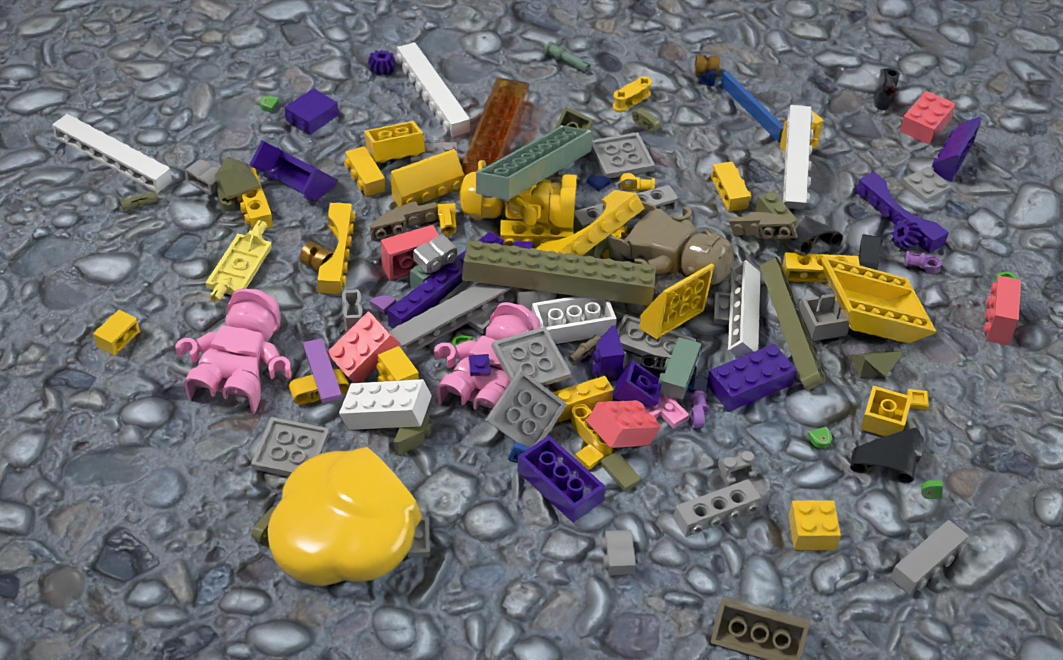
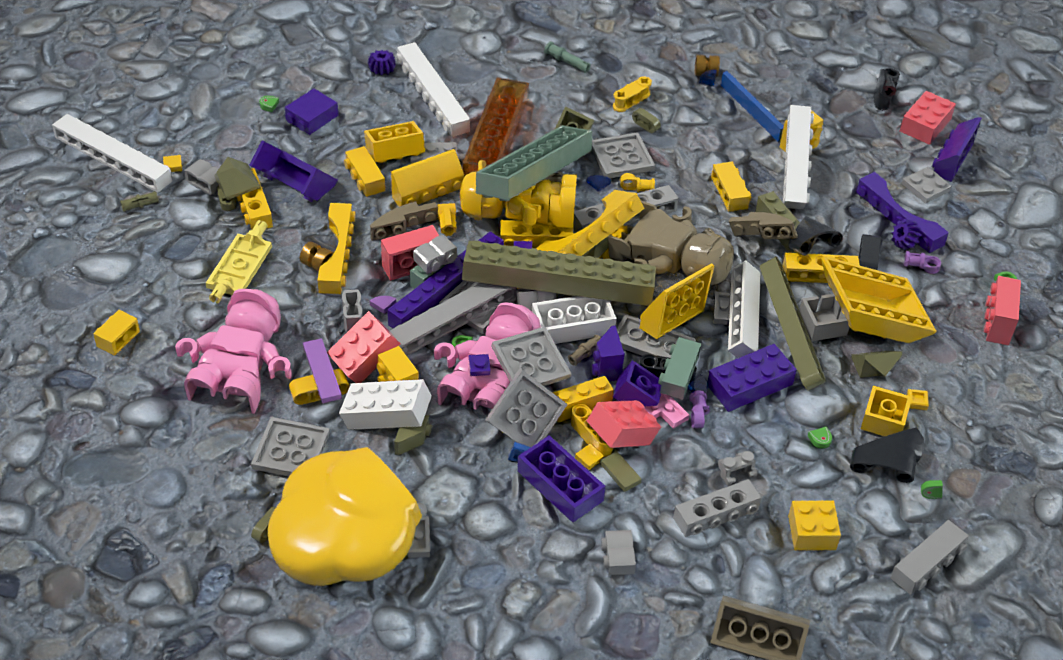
(173, 162): none -> yellow tile

